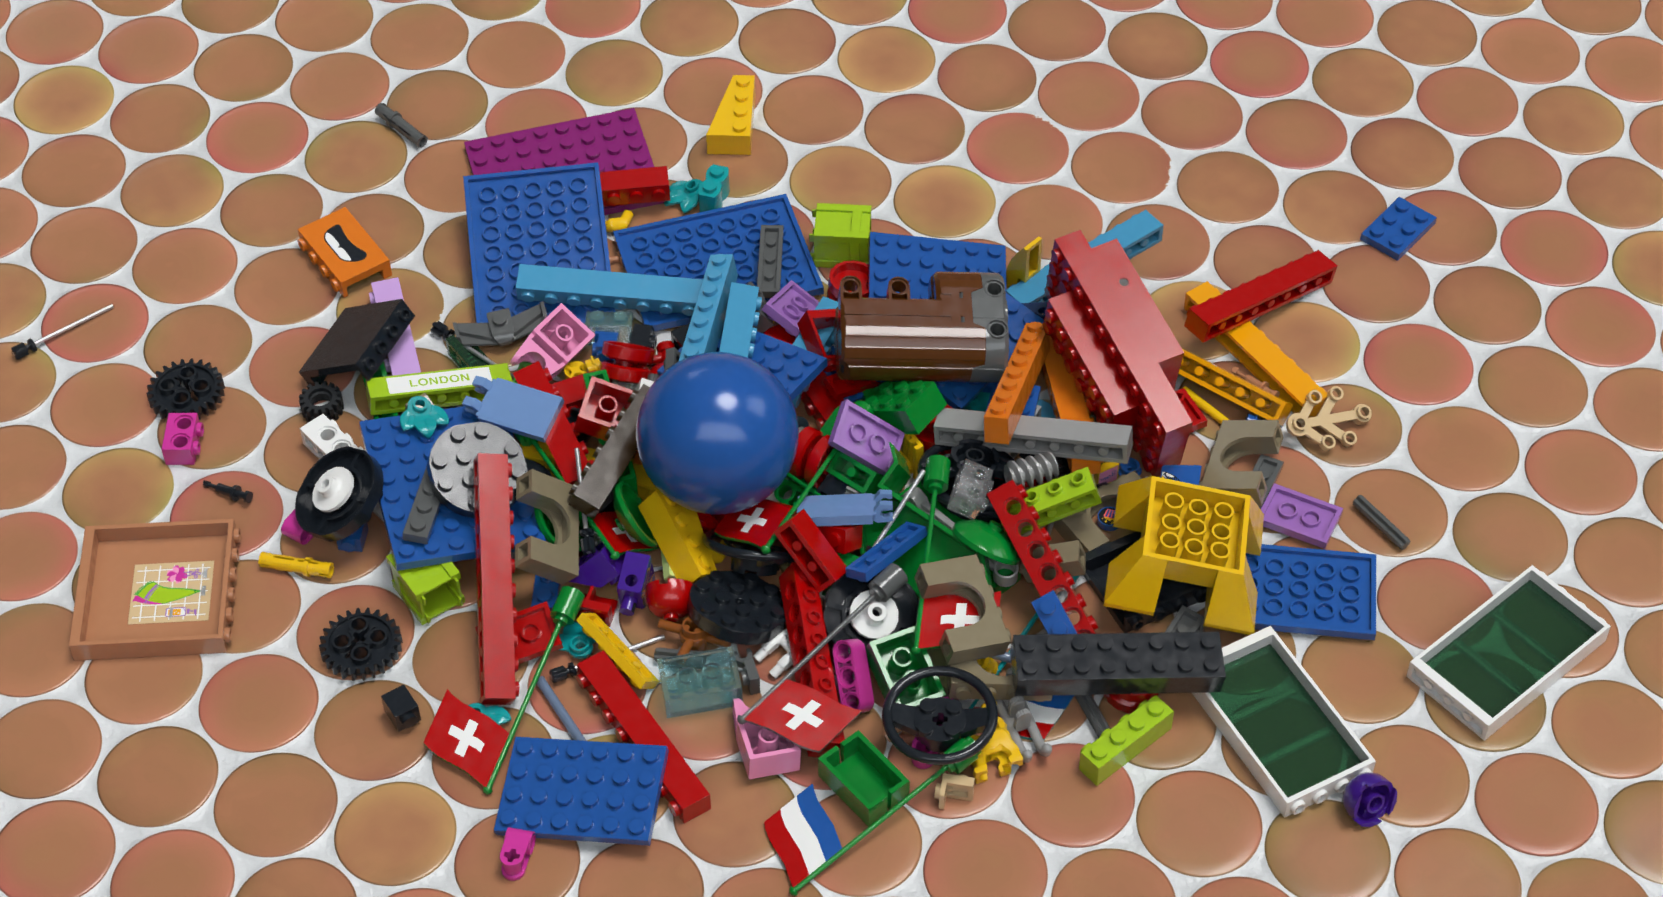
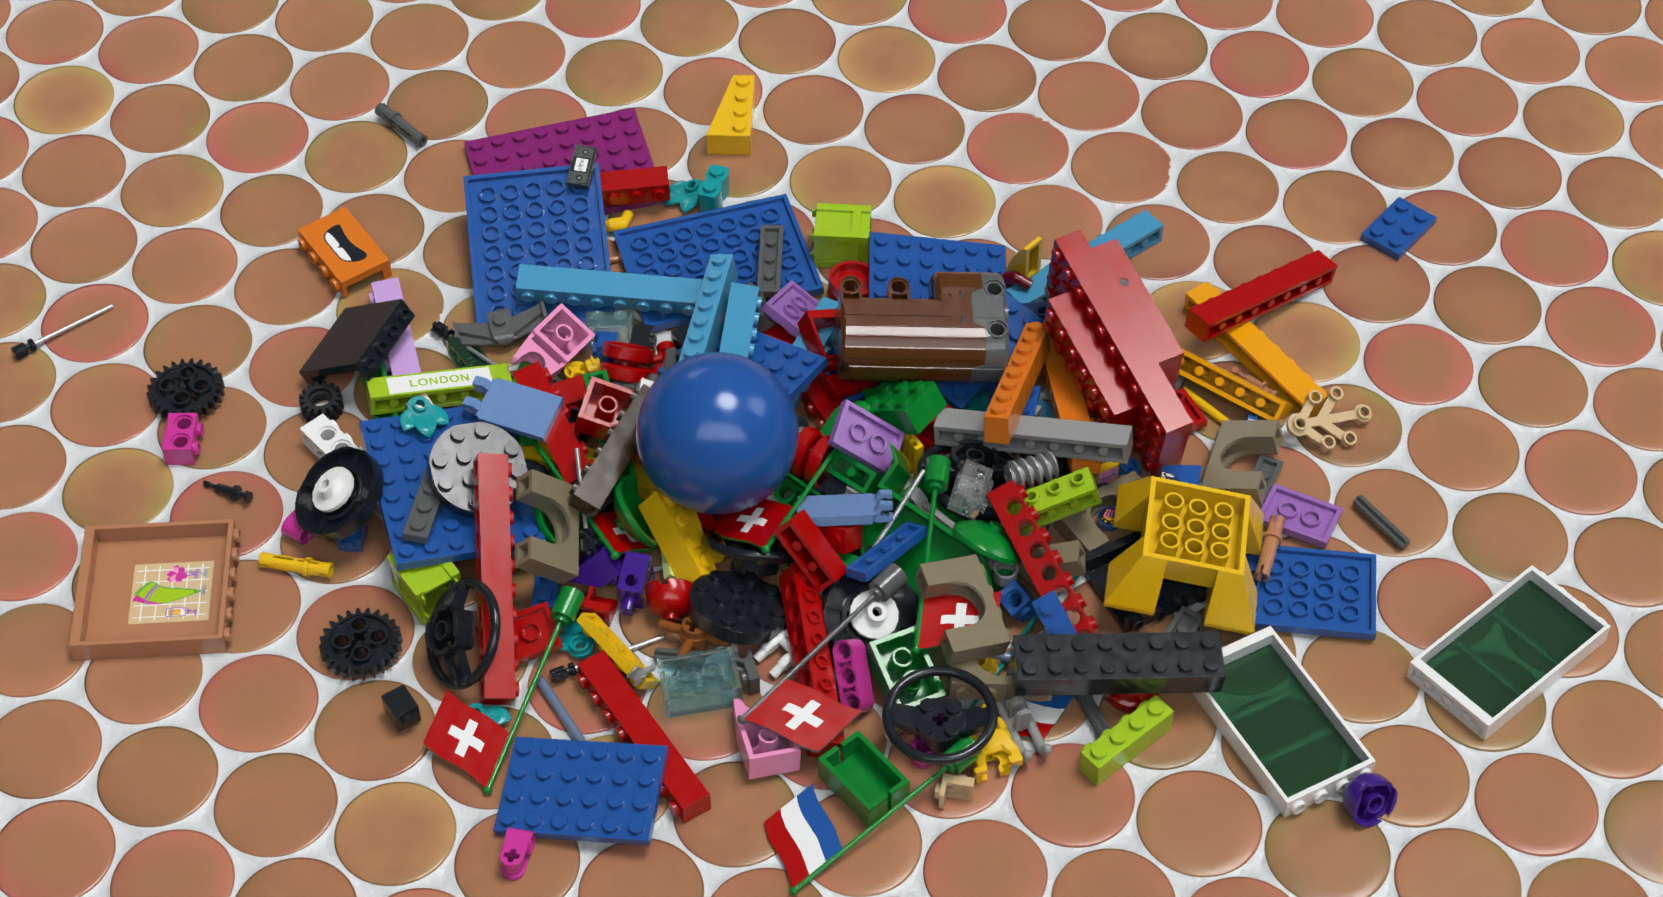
(451, 635): none -> black piece
(582, 167): none -> tile
(639, 674): none -> light grey hand
(1012, 594): none -> blue brick
(1015, 278): none -> dark red arm
(1271, 540): none -> nougat pin

